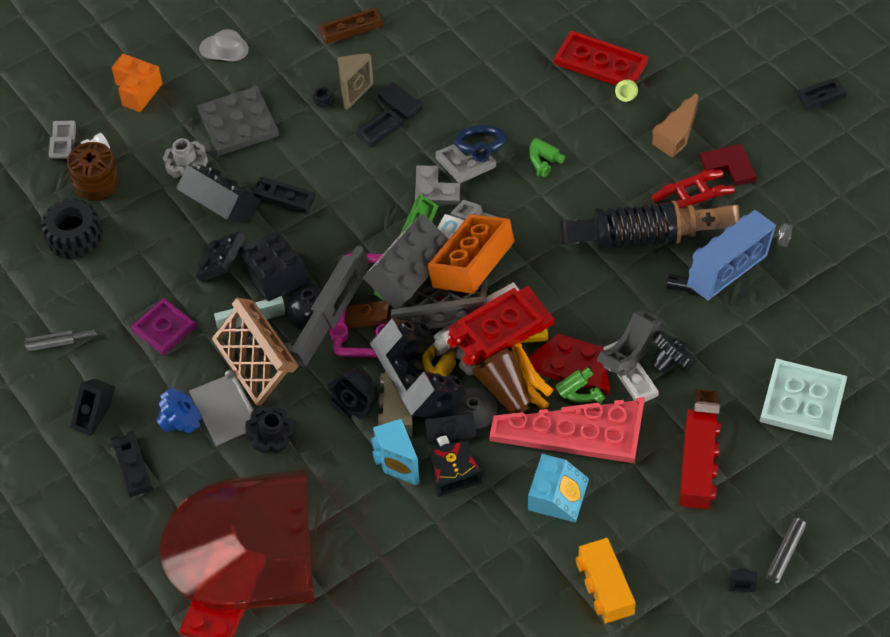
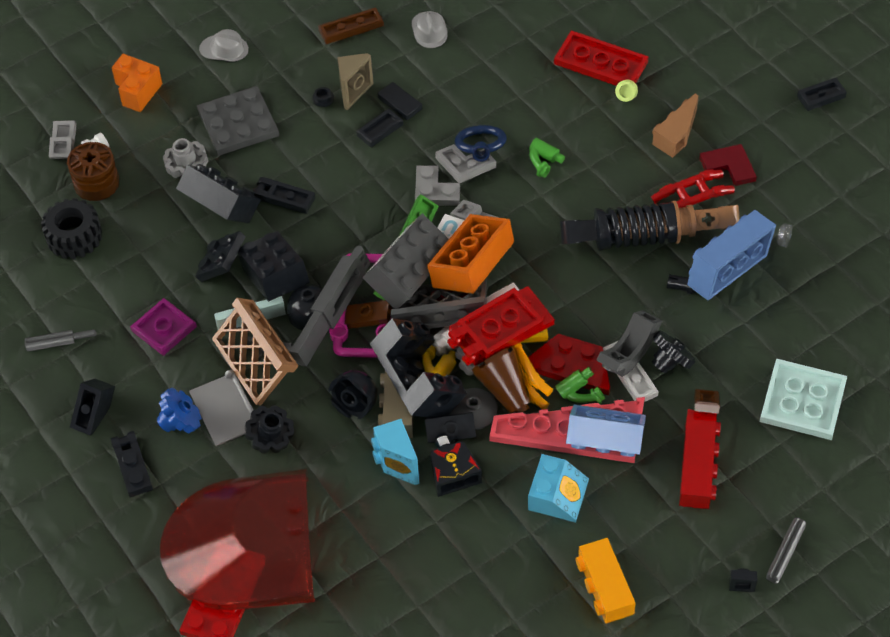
(429, 29): none -> light grey piece
(605, 430): none -> slope

